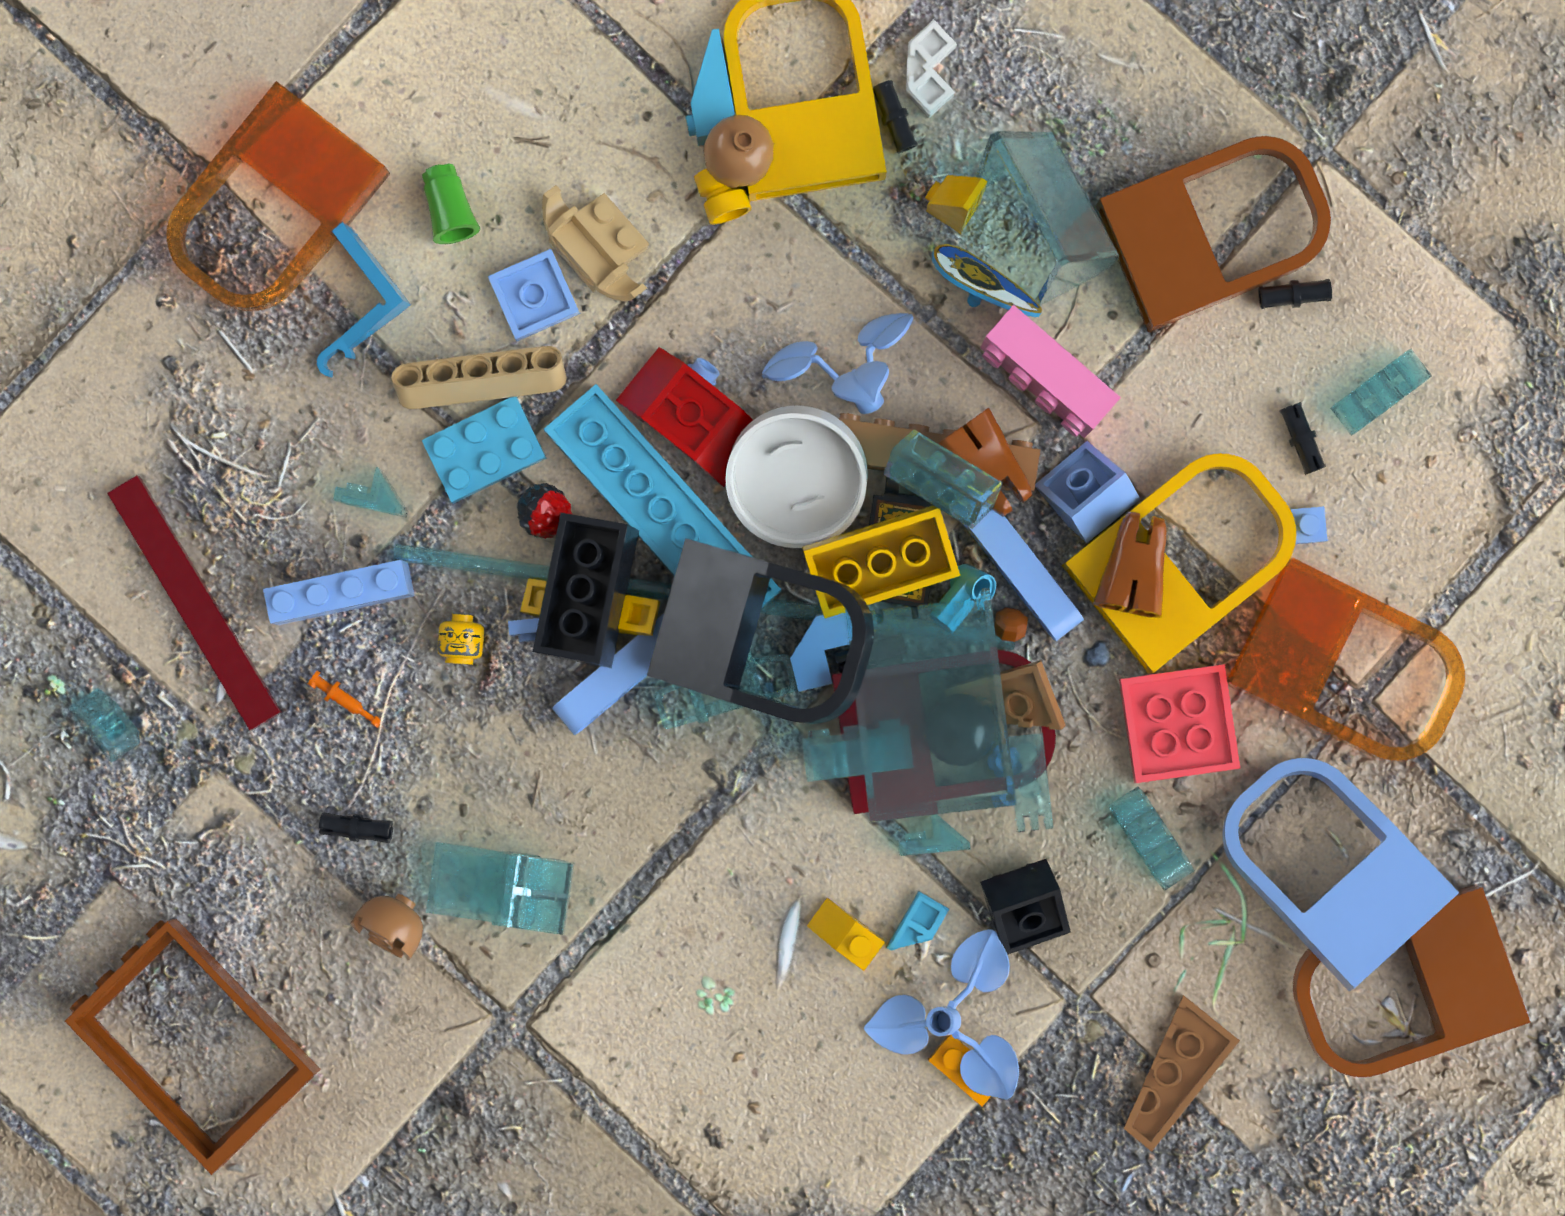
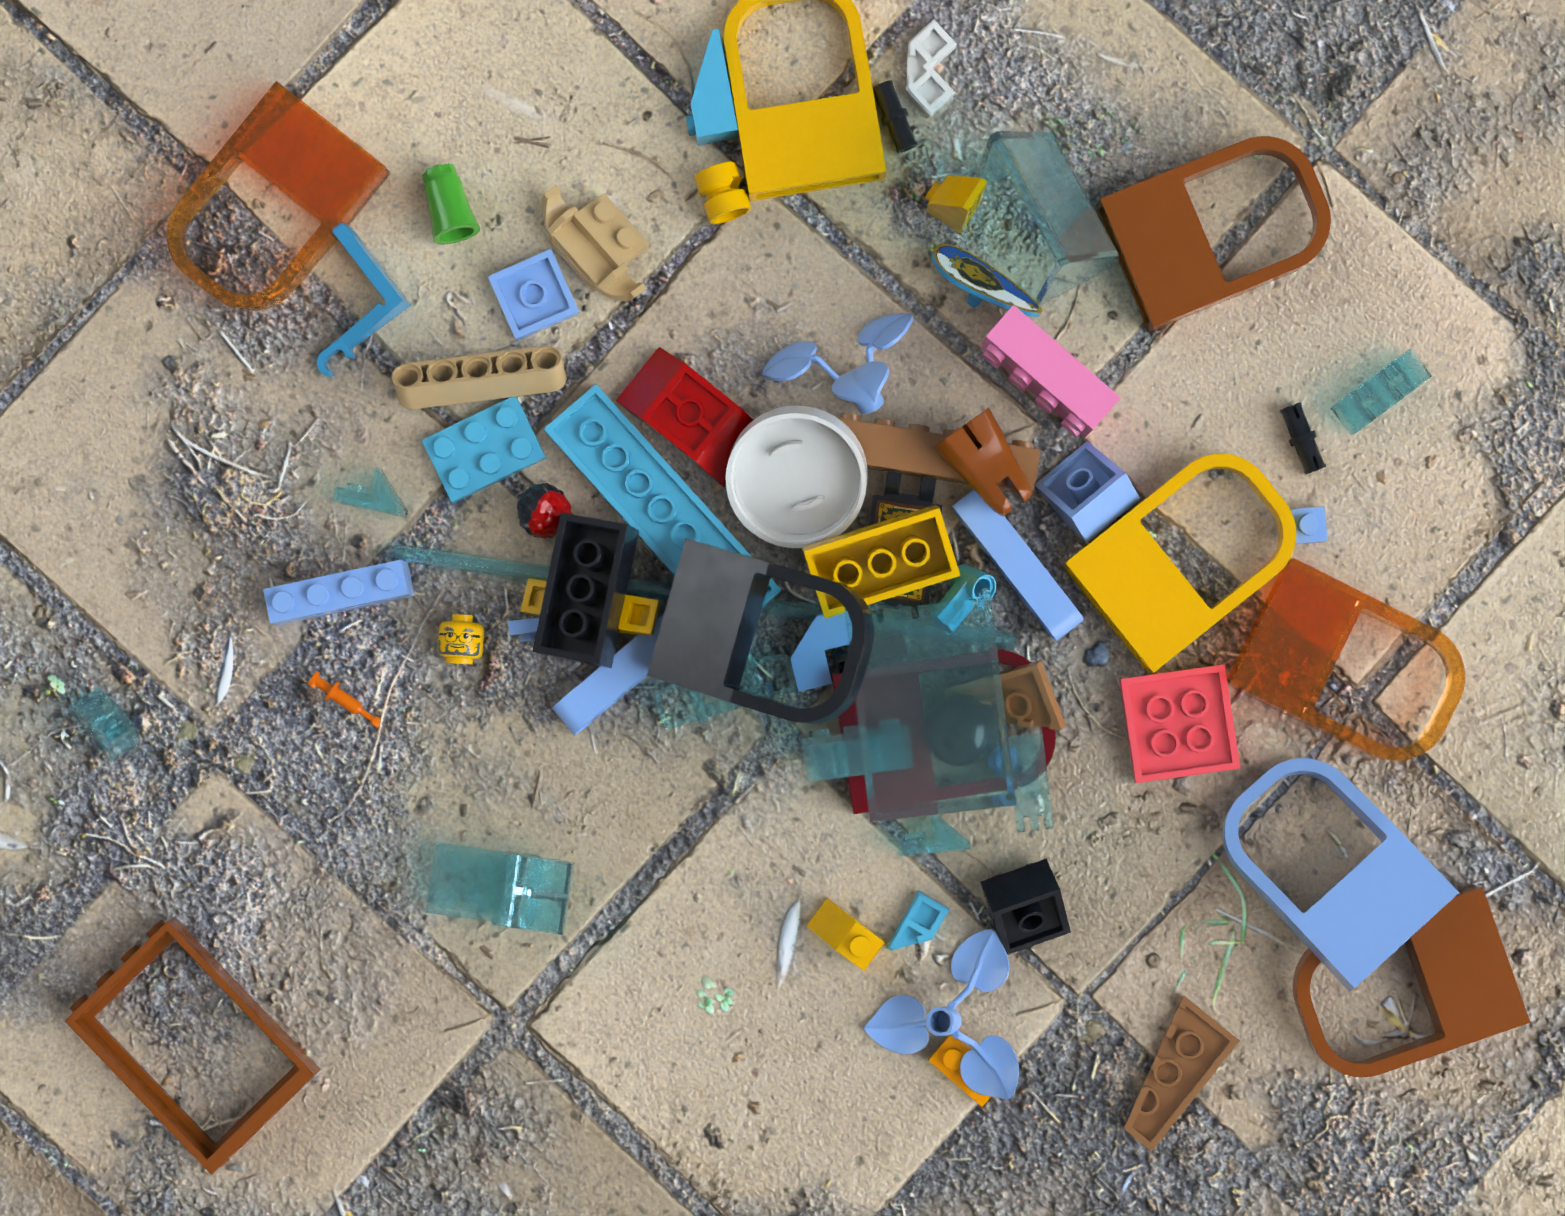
(194, 602): dark red tile -> none
(356, 827): black pin -> none
(390, 924): medium nougat cylinder -> none
(706, 370): light blue plate -> none
(738, 151): medium nougat cylinder -> none
(942, 478): clear light blue brick -> none
(1010, 624): dark orange tile -> none
(1135, 570): dark orange piece -> none
(1151, 838): clear light blue beam -> none
(1295, 293): black pin -> none

